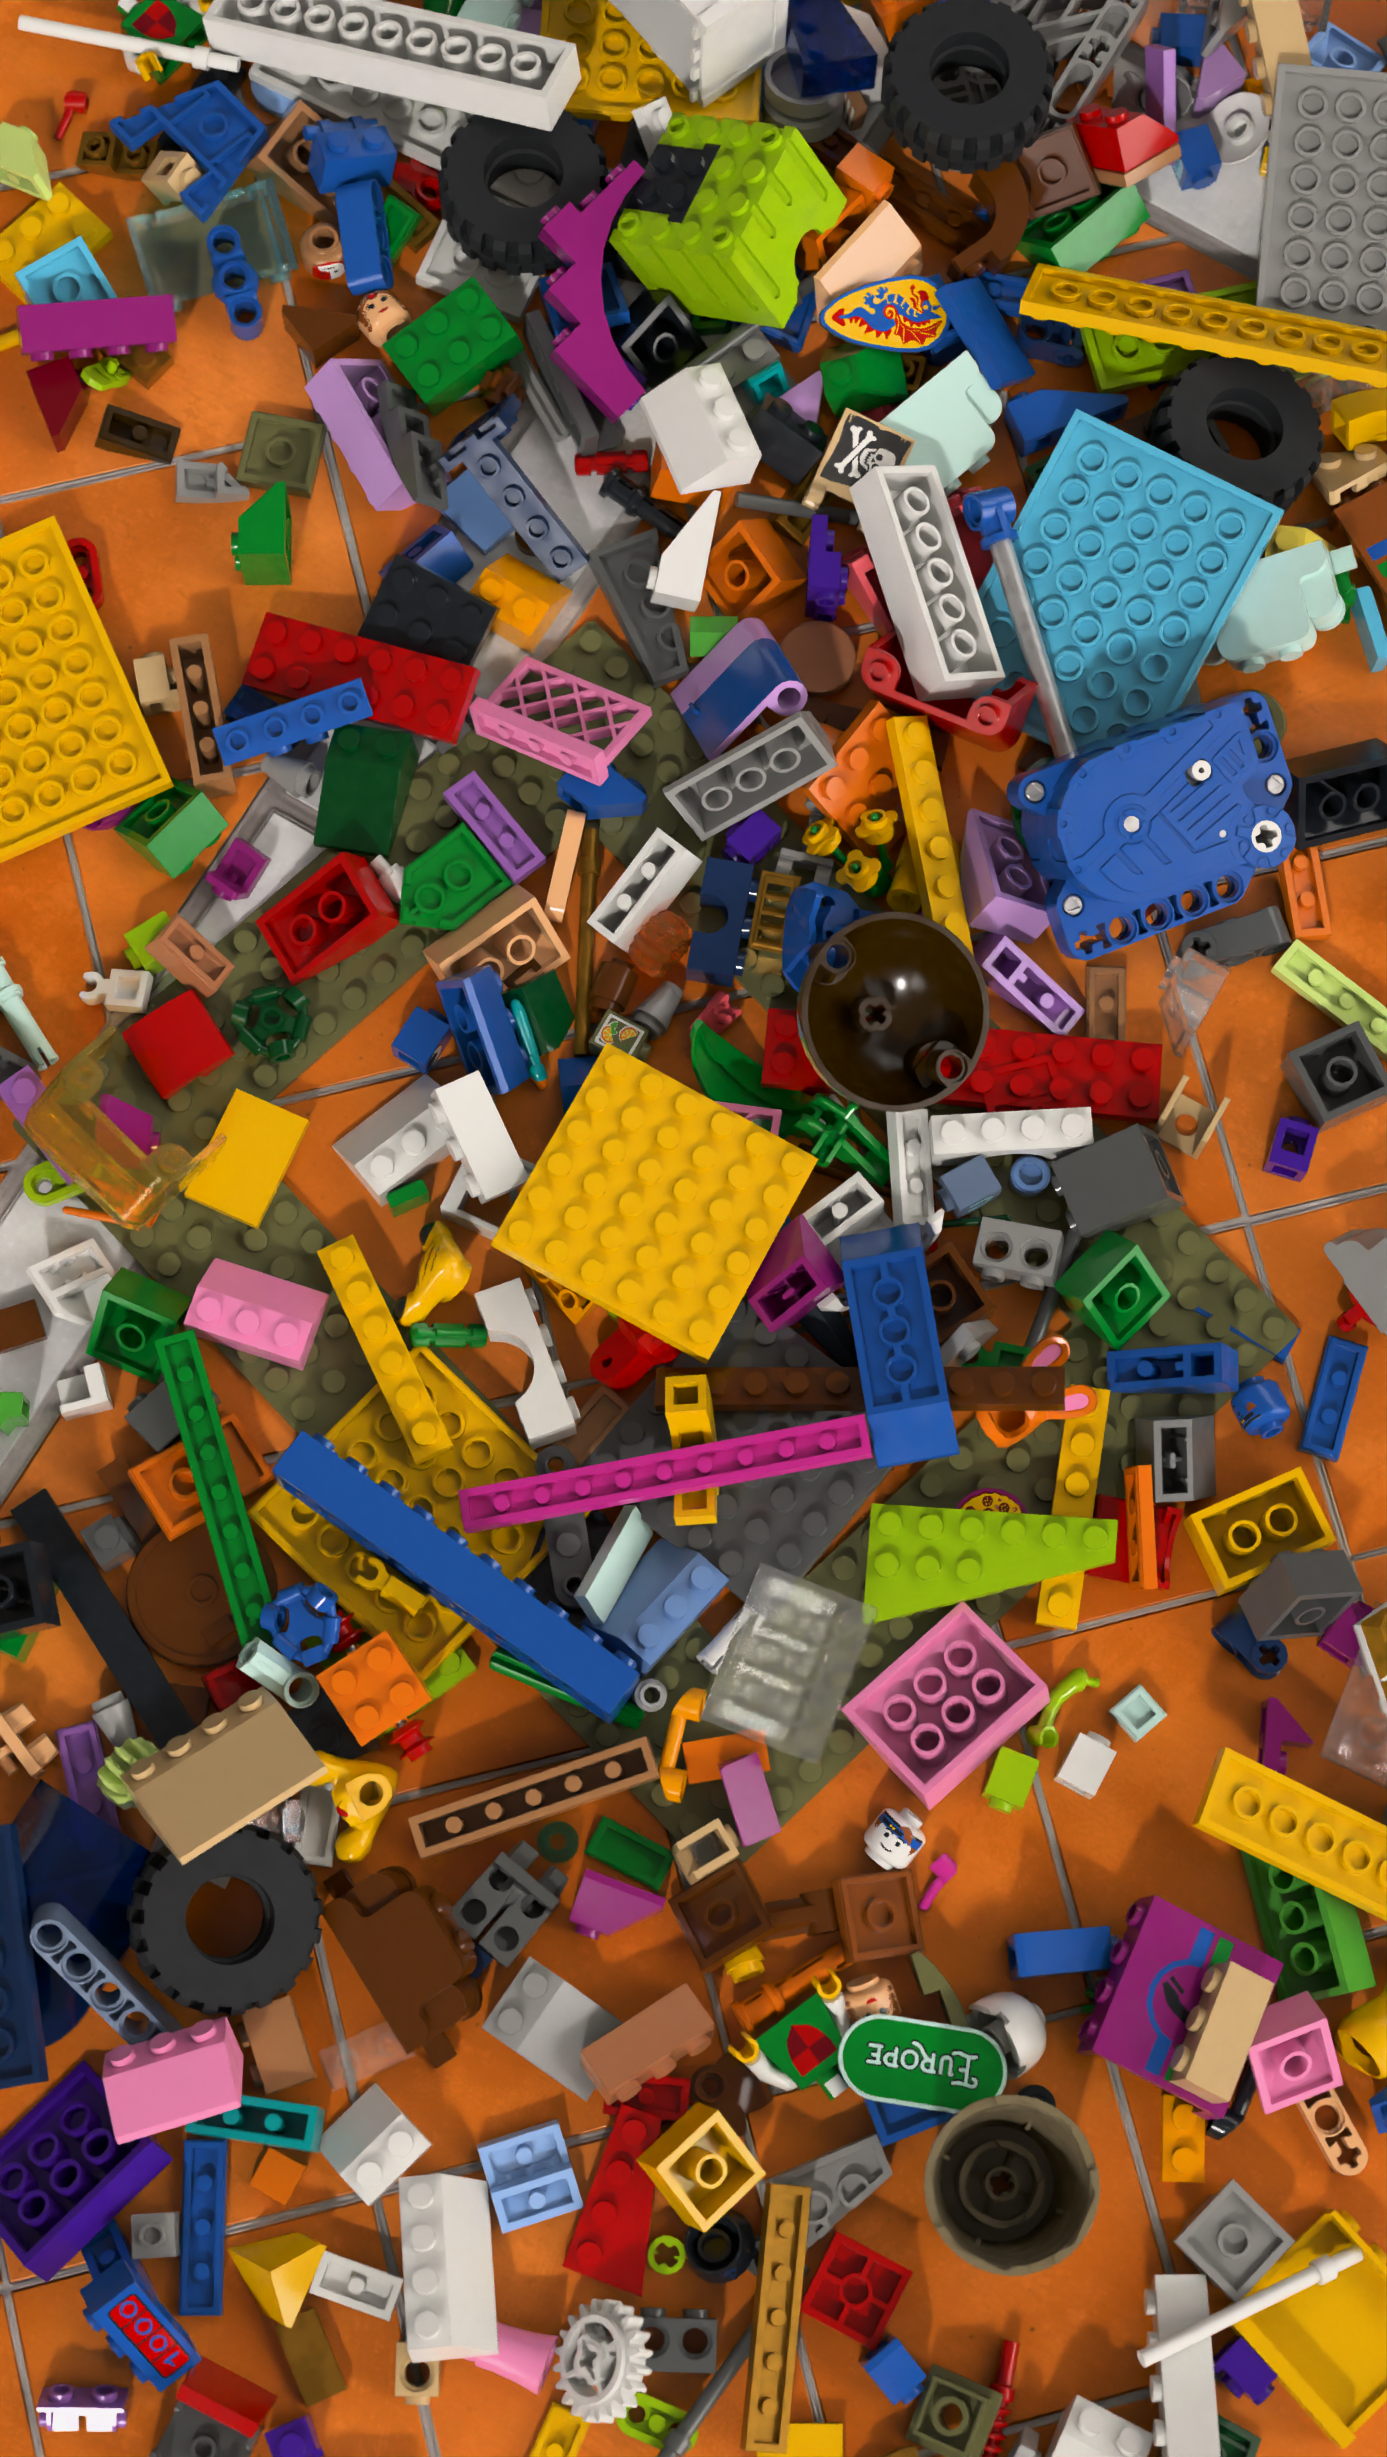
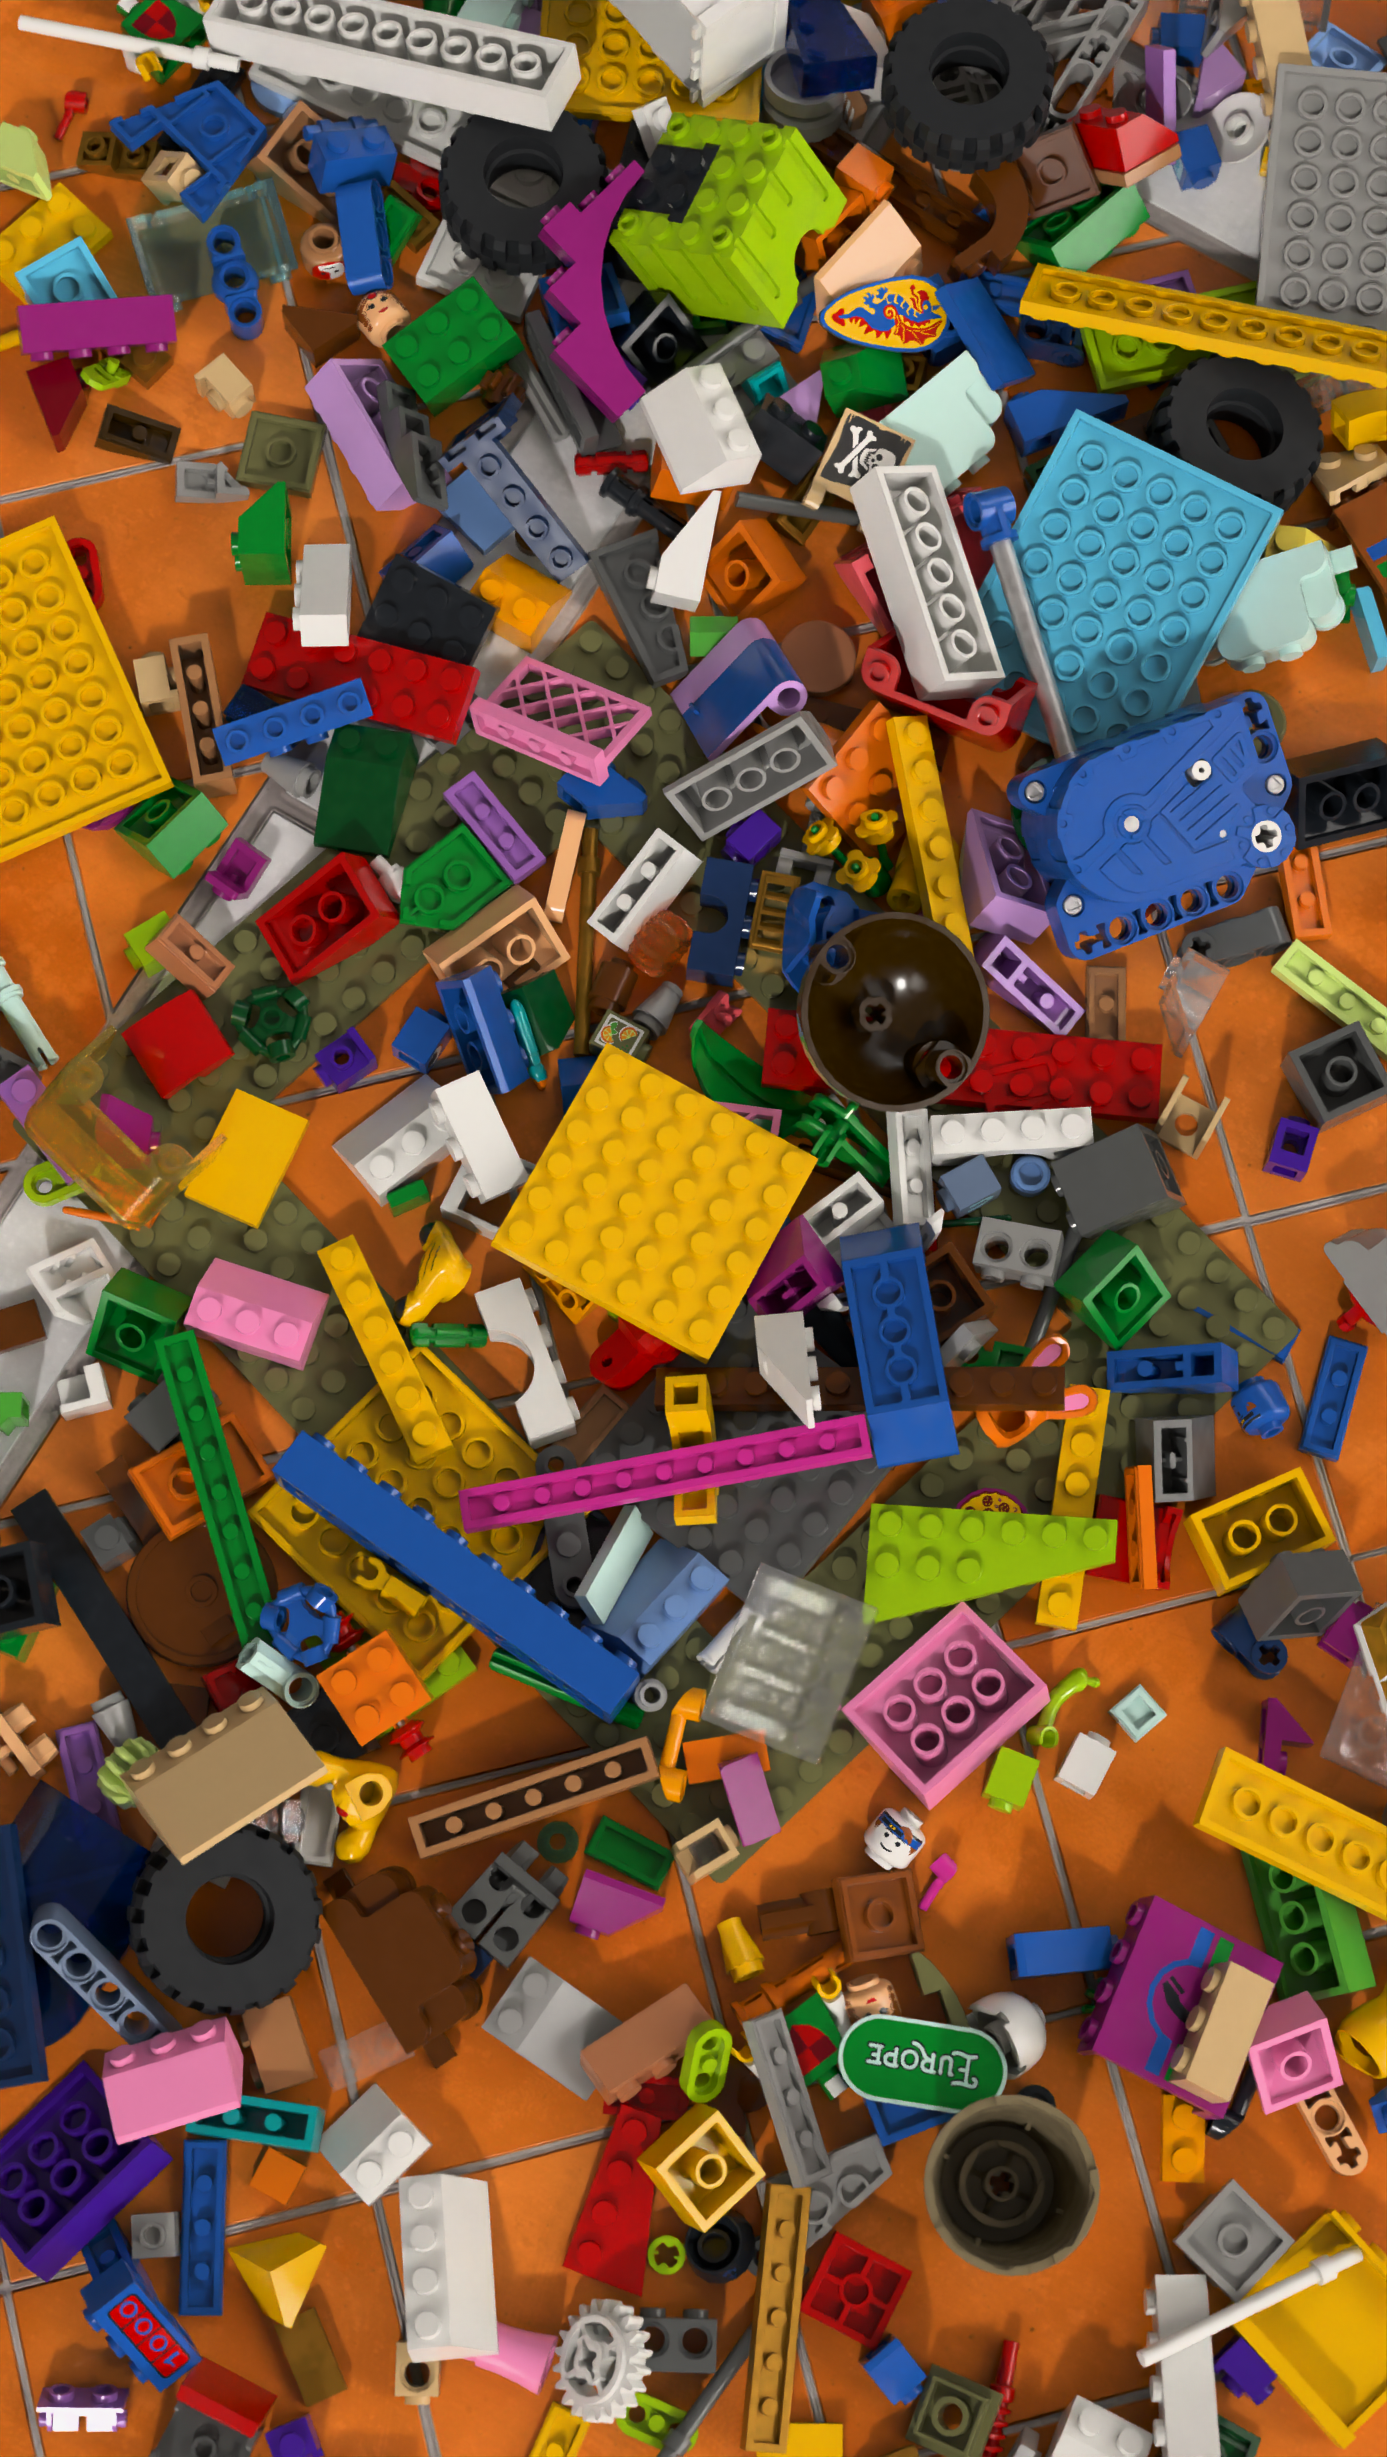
(123, 992): white plate -> none
(226, 387): none -> tan brick
(323, 595): none -> white brick
(356, 2285): white plate -> none
(359, 1065): none -> dark purple brick
(530, 2176): light blue slope -> none
(708, 2055): none -> lime plate
(722, 1916): reddish brown tile -> none
(784, 1361): none -> white slope
(787, 2098): none -> light grey tile
(825, 574): dark purple plate -> none

